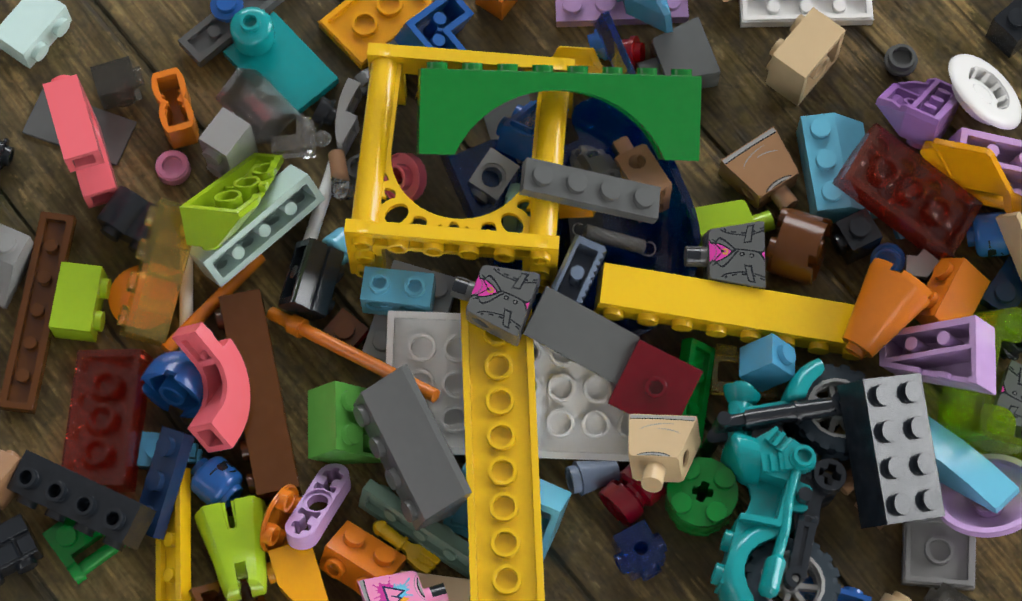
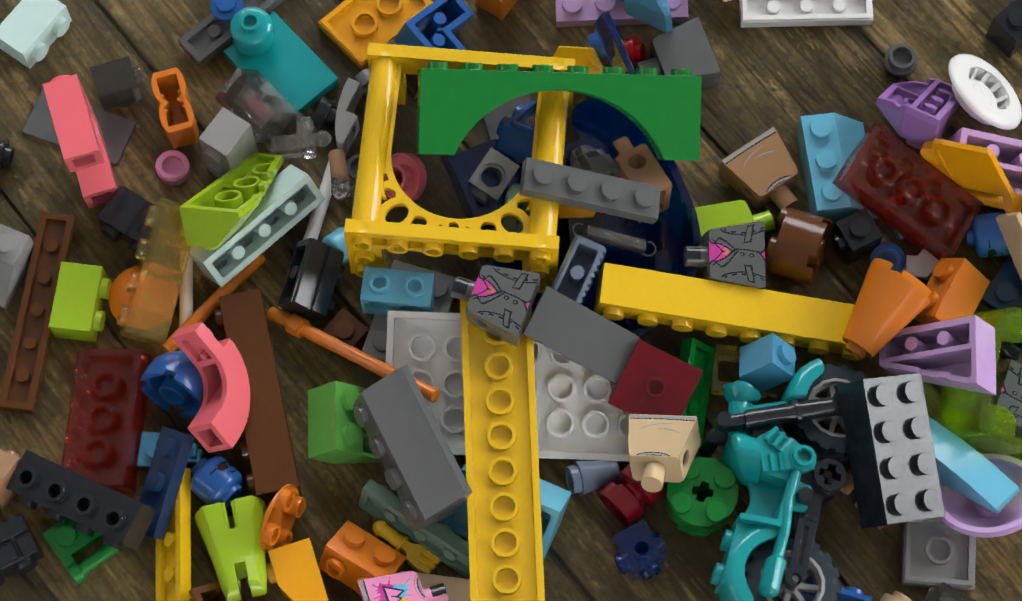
(318, 520): lavender beam -> none
(804, 55): tan brick -> none

